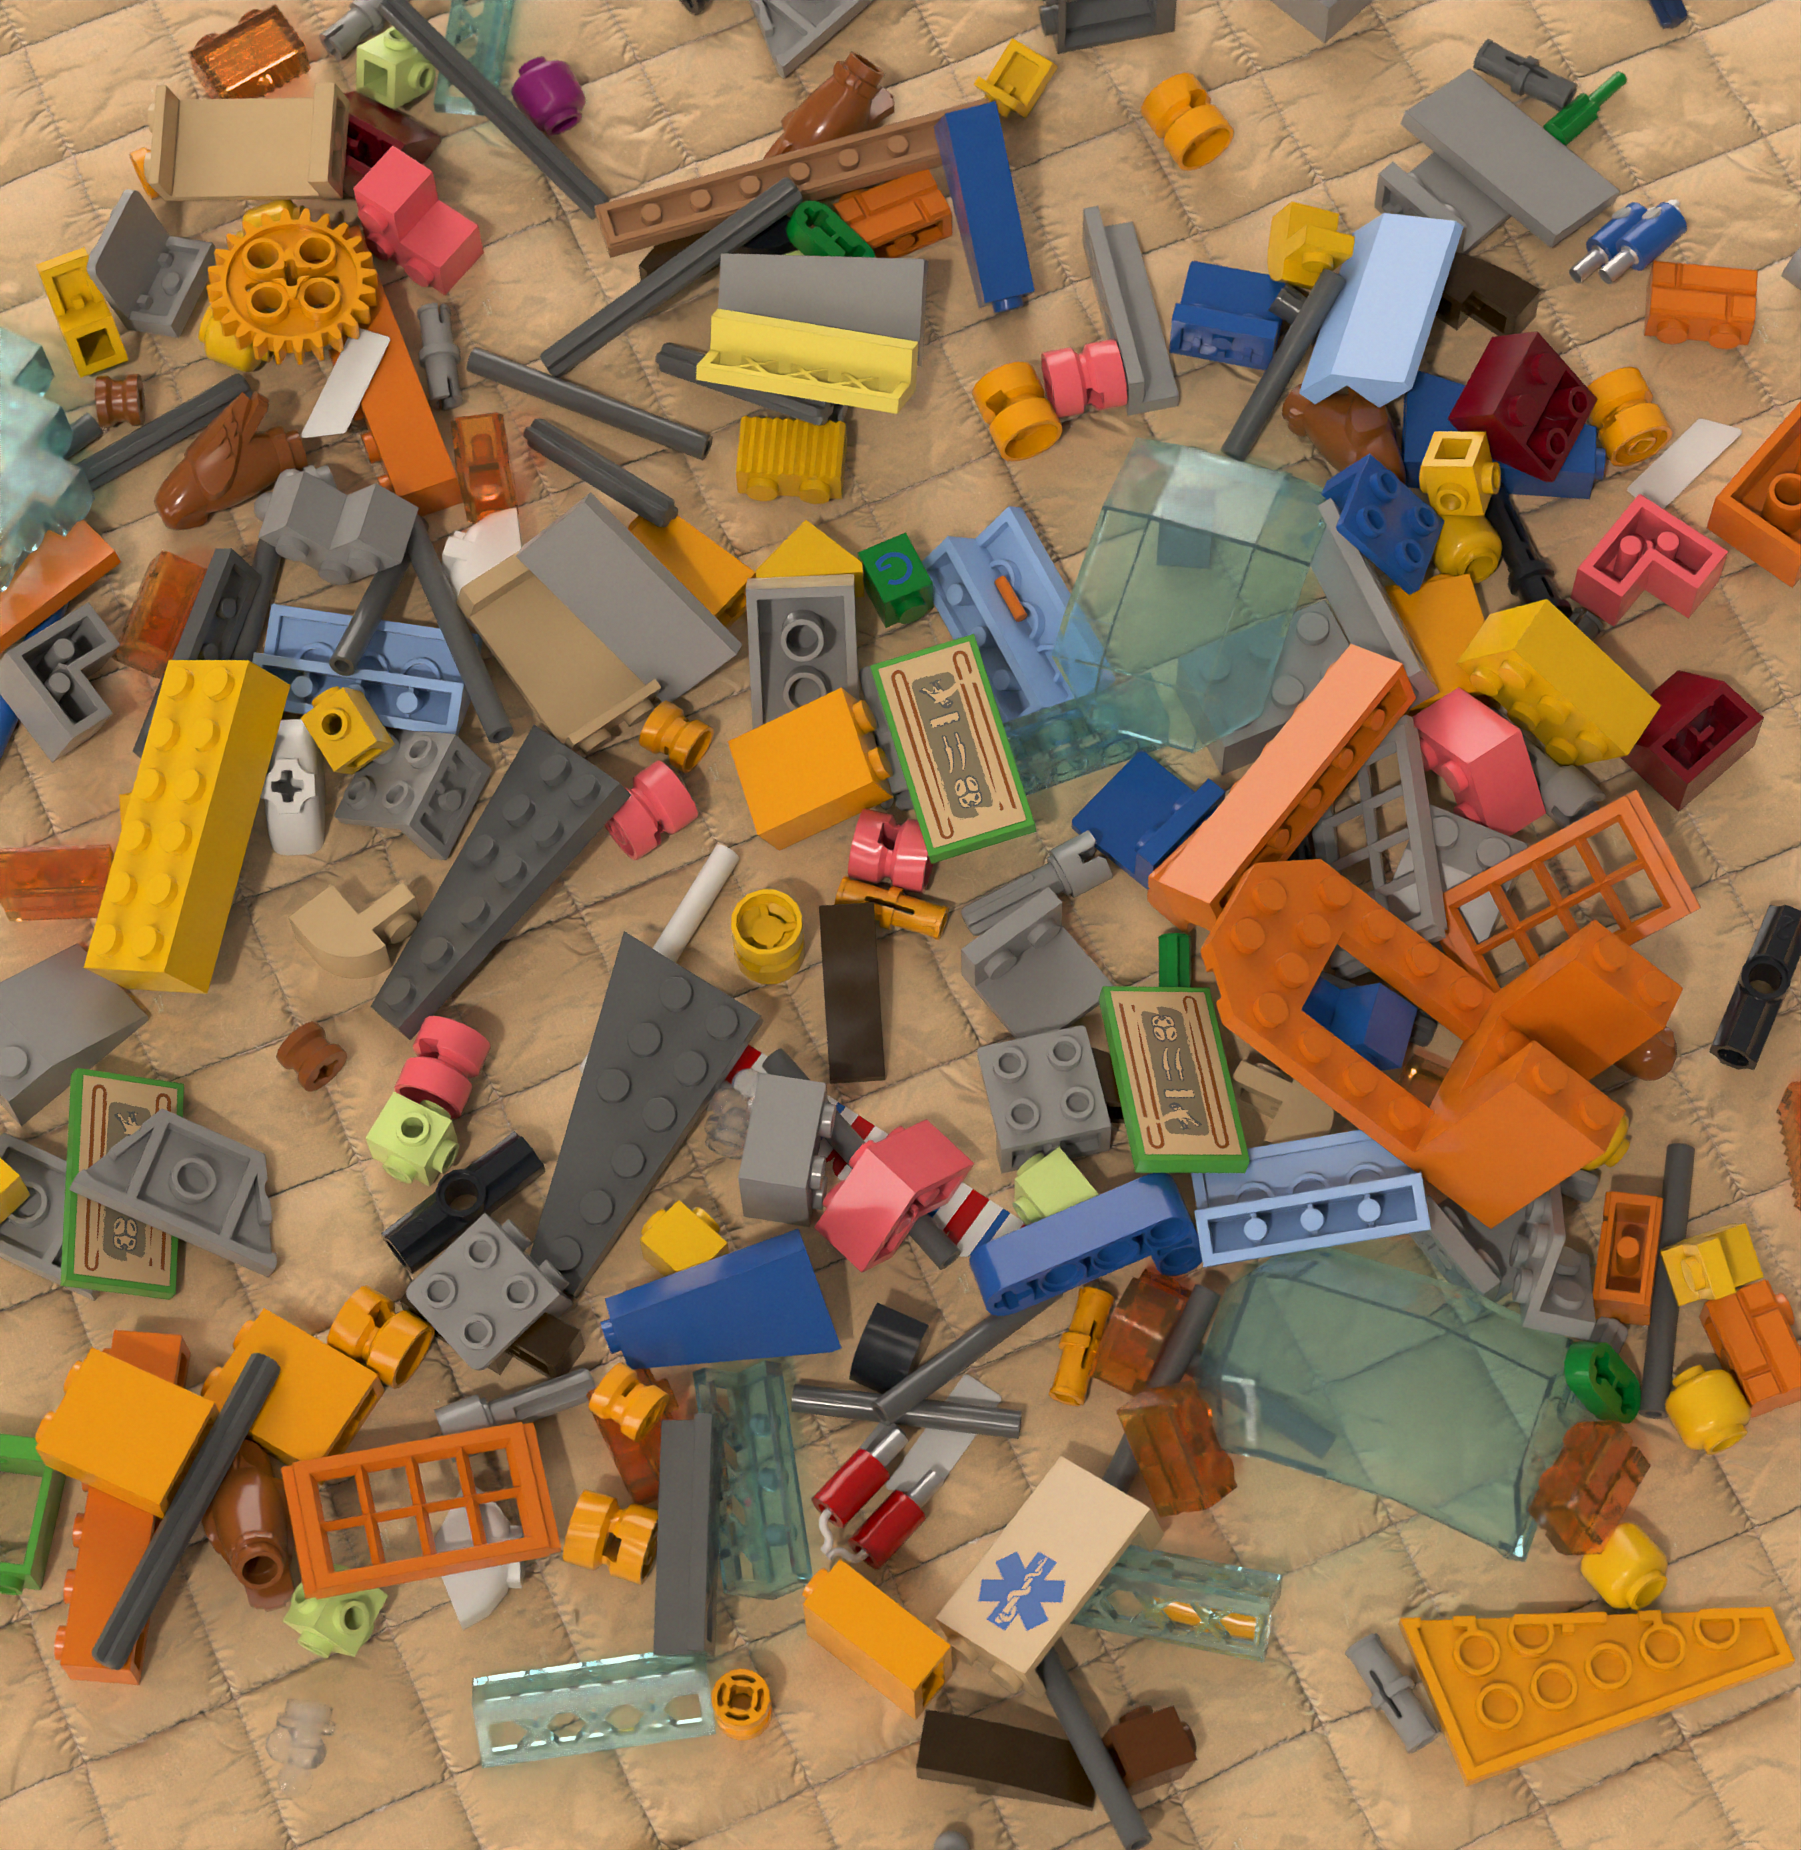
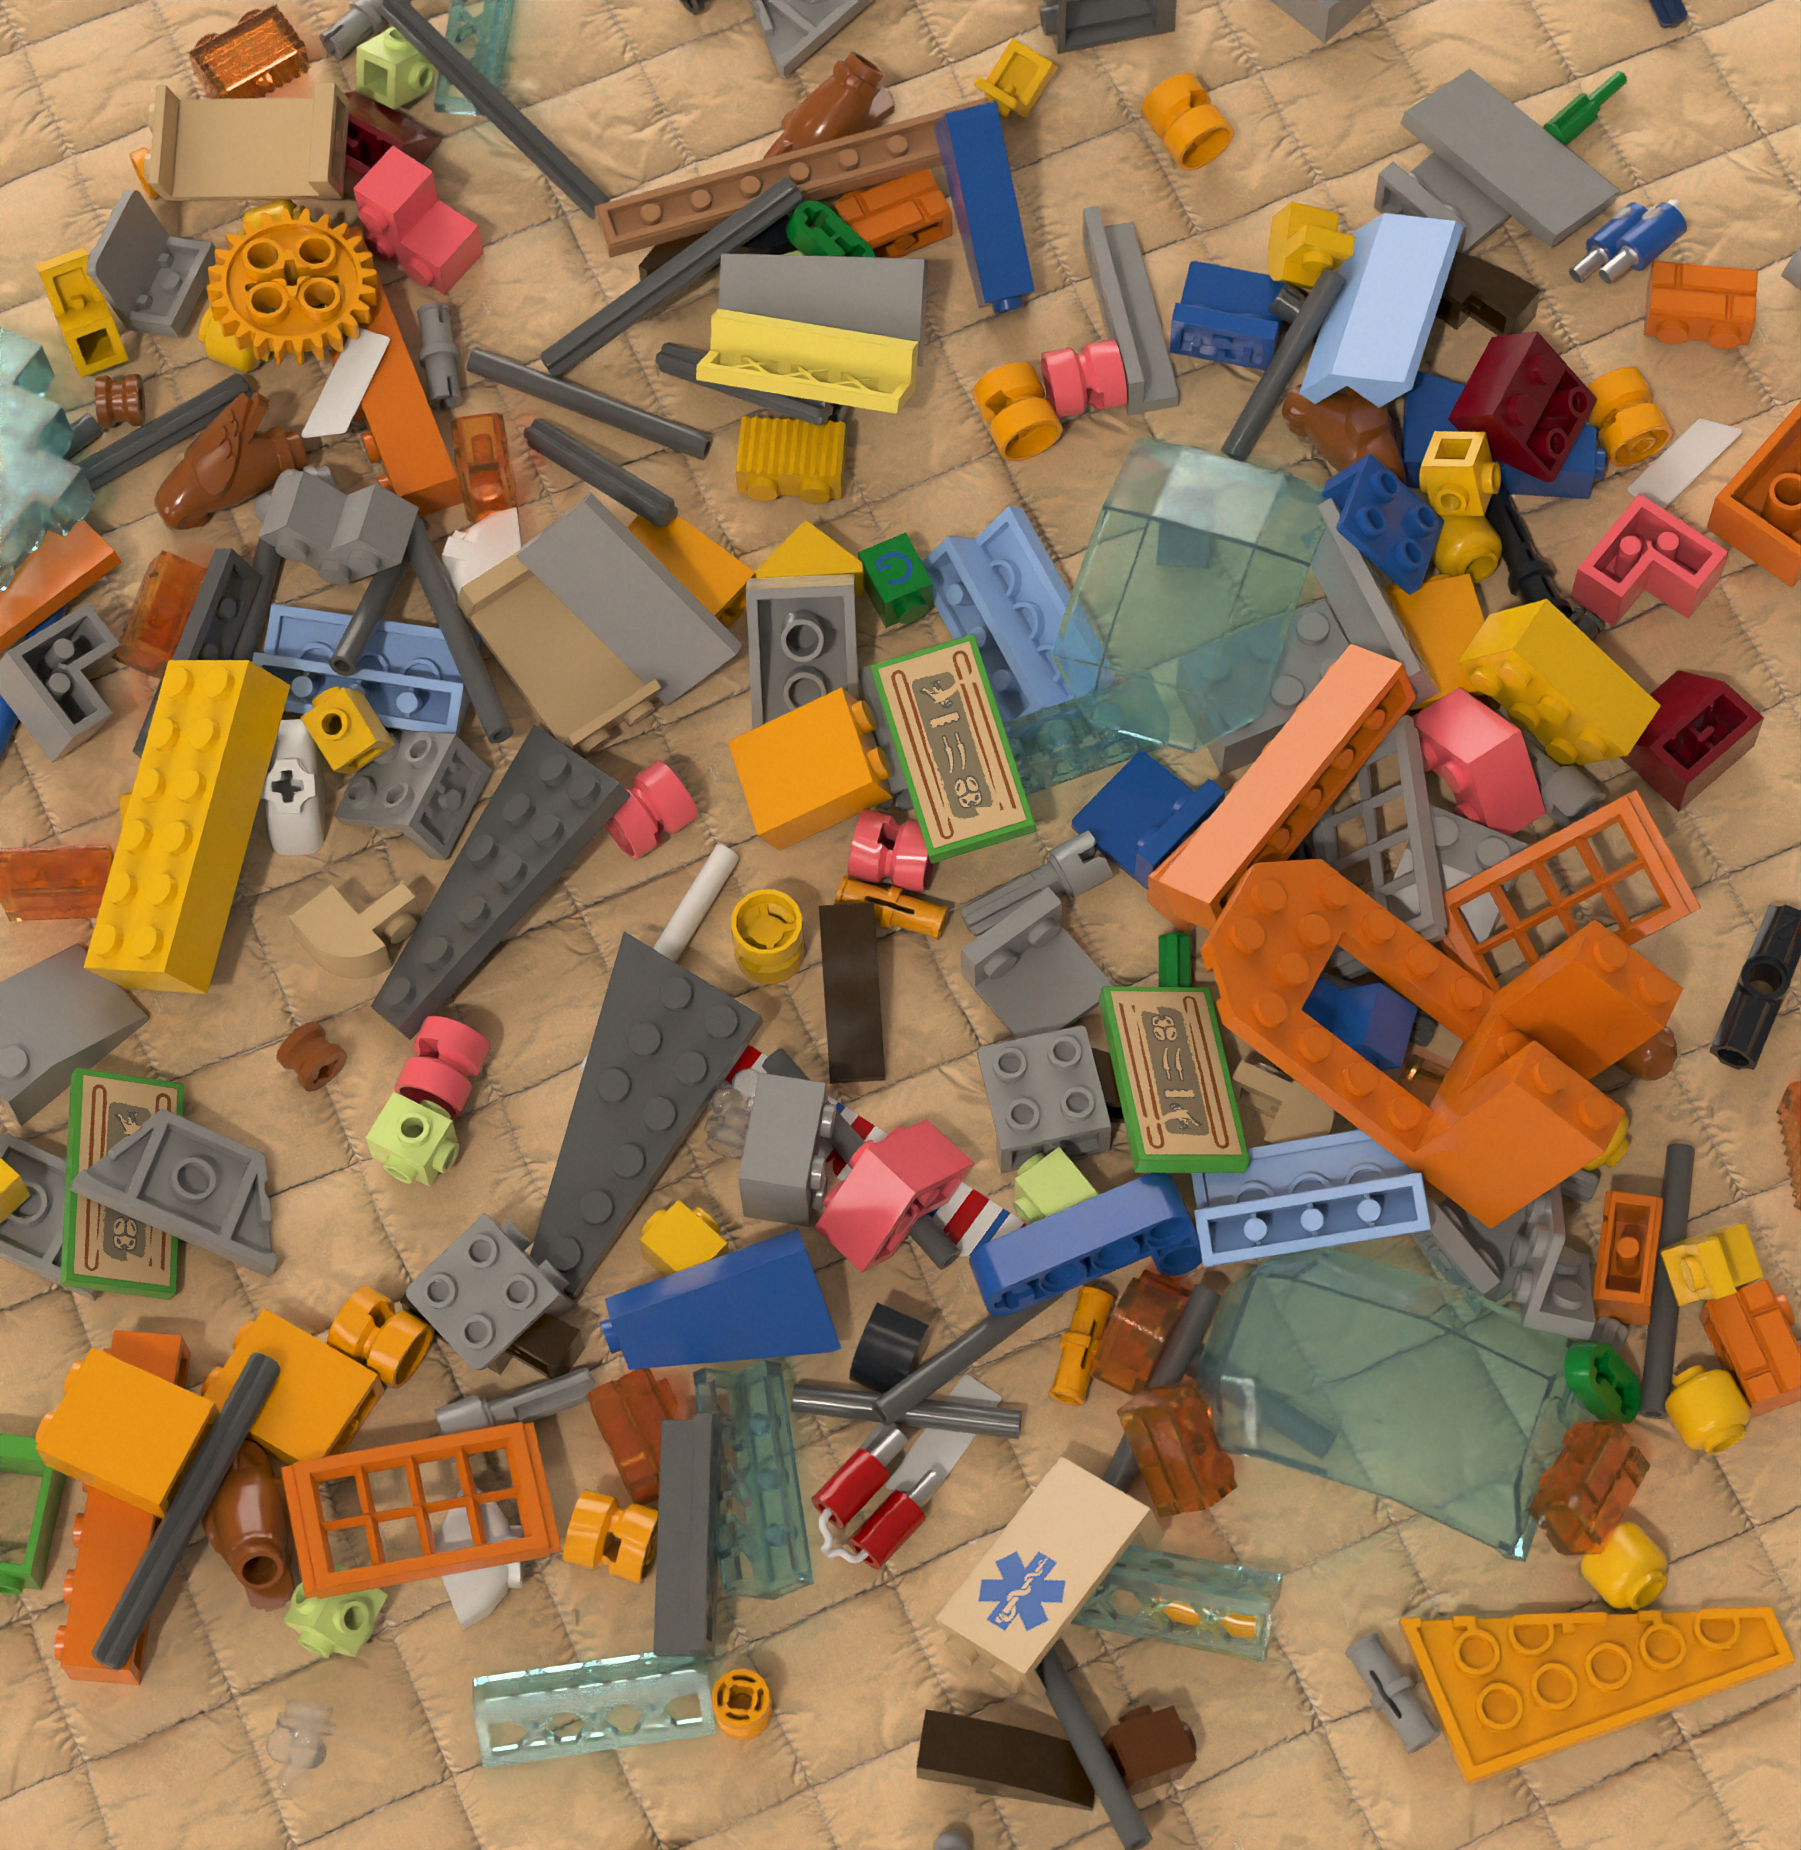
(491, 1179): black piece -> none
(549, 95): magenta head -> none
(628, 1402): light orange wheel -> none
(676, 736): light orange wheel -> none
(876, 1638): light orange brick -> none
(1010, 598): orange piece -> none
(1524, 75): dark grey pin -> none

